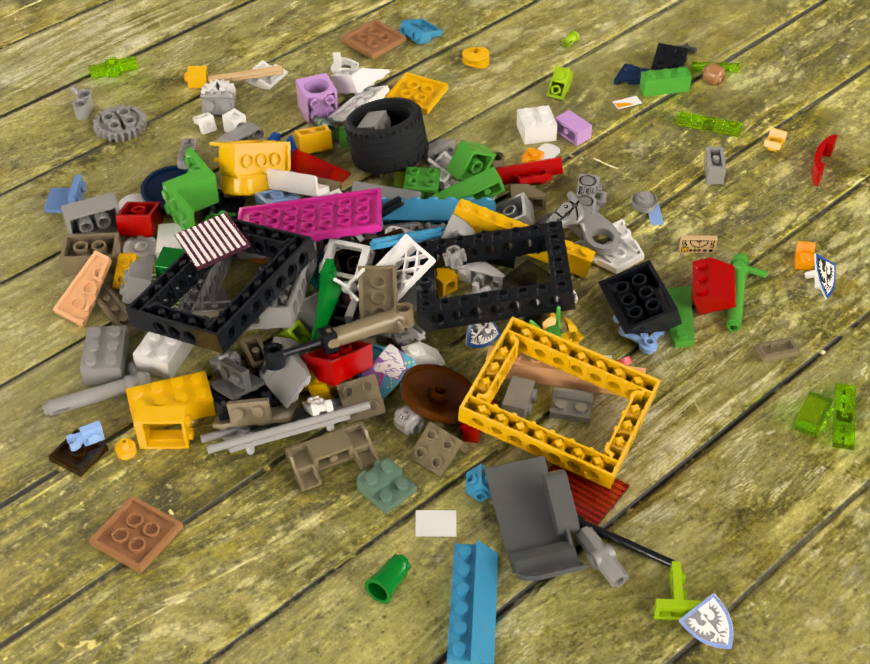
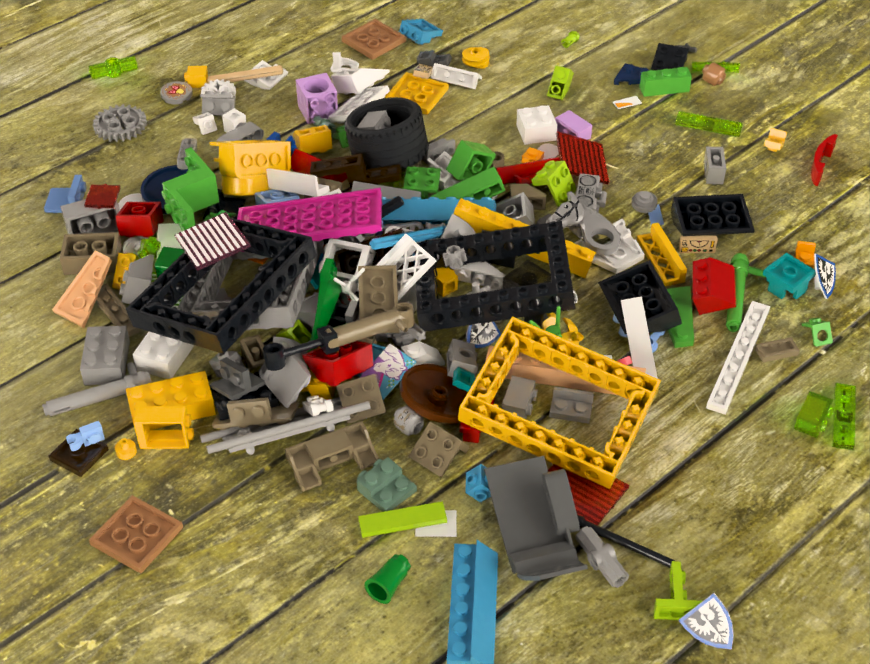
(84, 103): light grey beam -> none
(102, 196): none -> clear red piece
(148, 247): none -> clear neon green piece
(176, 92): none -> light grey tile
(356, 170): none -> dark brown bracket
(402, 519): none -> lime tile
(423, 71): none -> tan tile
(429, 58): none -> dark grey slope
(455, 76): none -> white panel
(461, 355): none -> light grey brick
(463, 379): none -> teal plate
(558, 179): none -> lime bracket
(582, 156): none -> clear red piece
(638, 335): none -> white sticker
(668, 255): none -> yellow fence
(711, 215): none -> black slope
(738, 358): none -> white plate
(789, 275): none -> teal panel
(816, 325): none -> bracket

